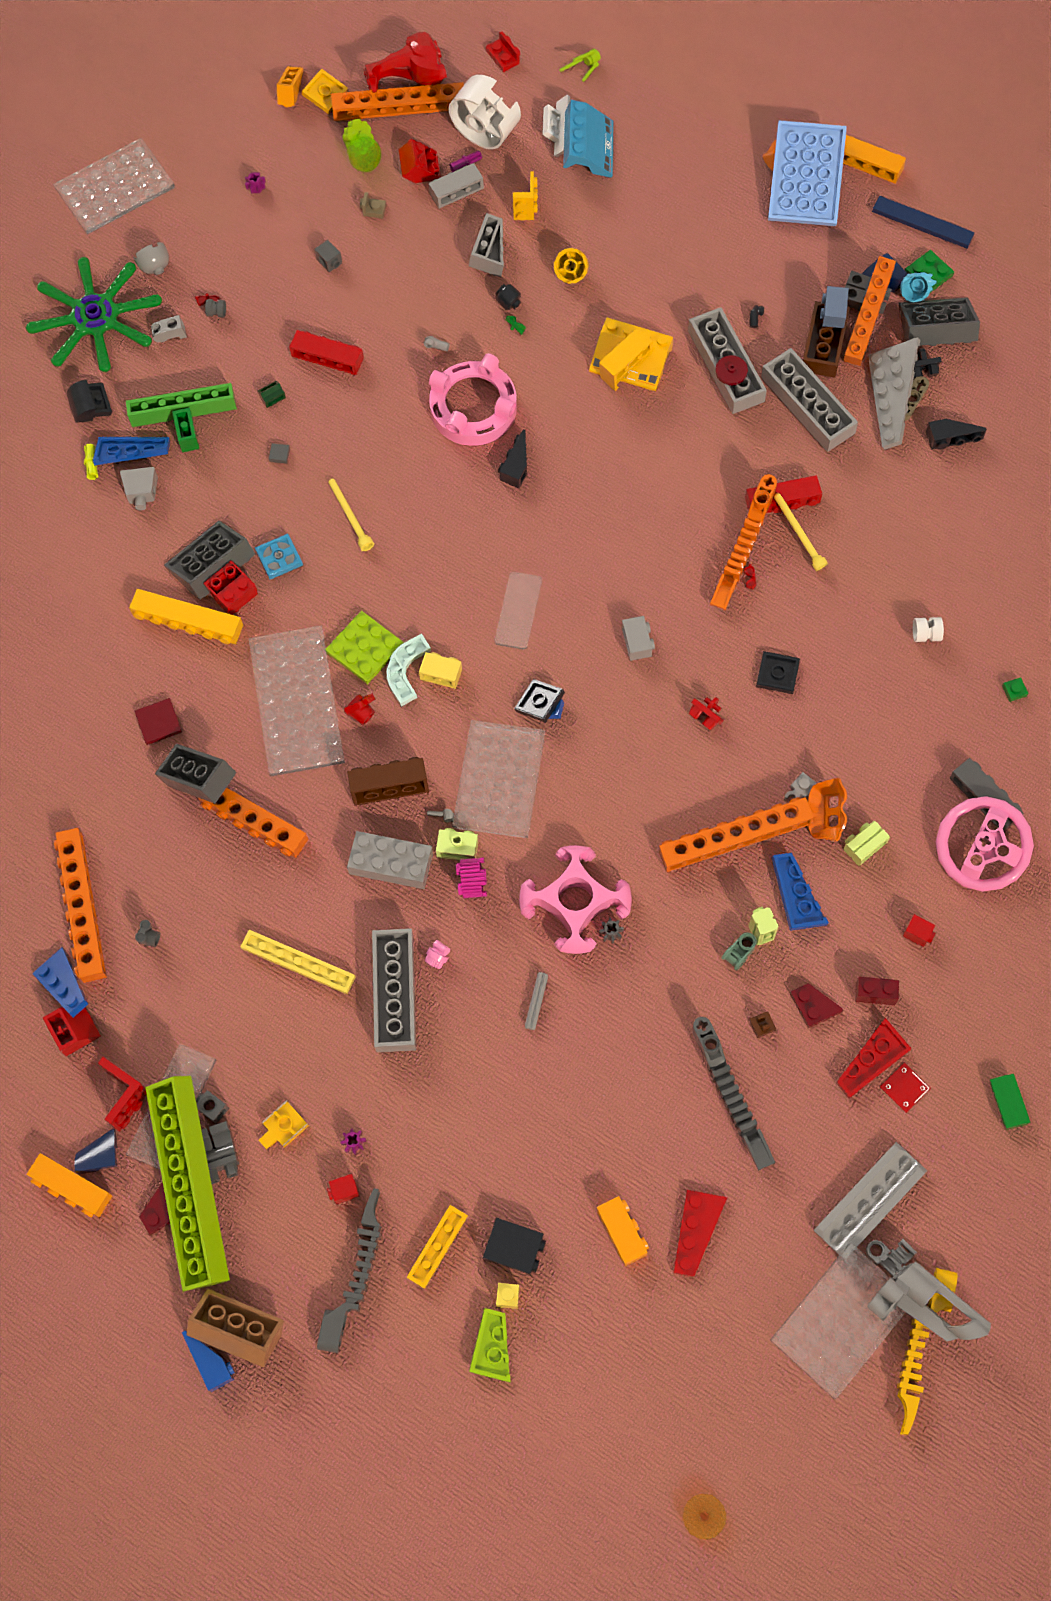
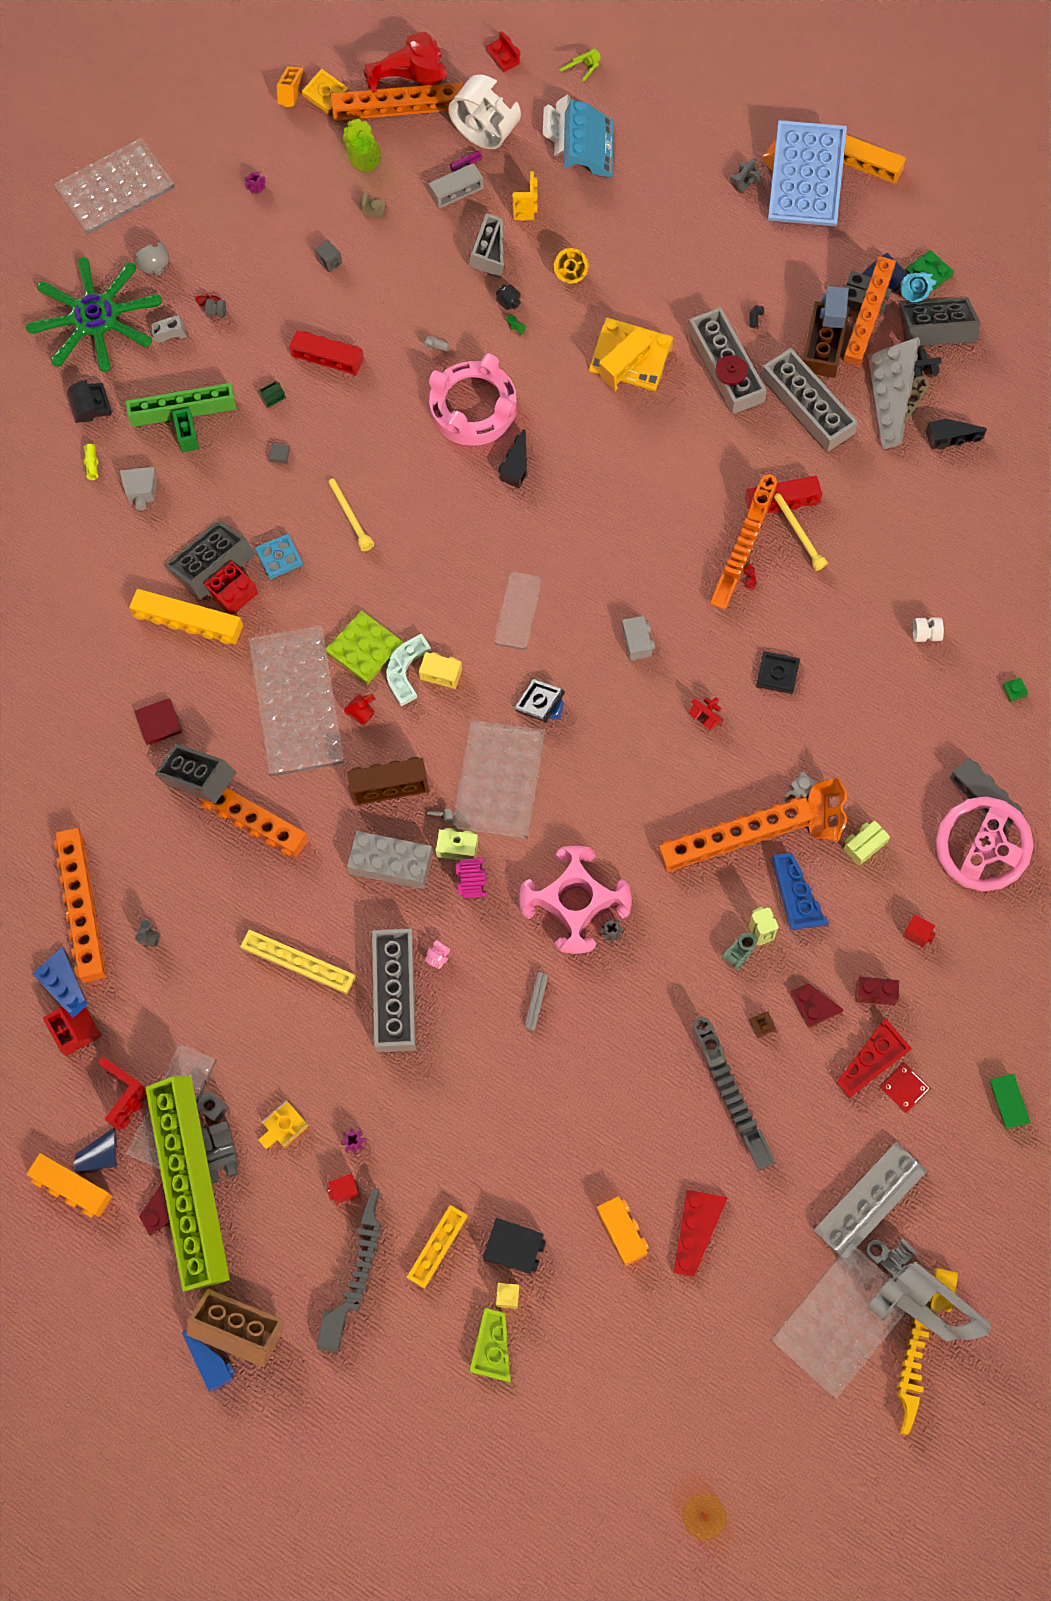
(129, 448): blue wing -> none
(419, 162): red slope -> none
(748, 175): none -> dark grey hips
(923, 222): dark blue tile -> none

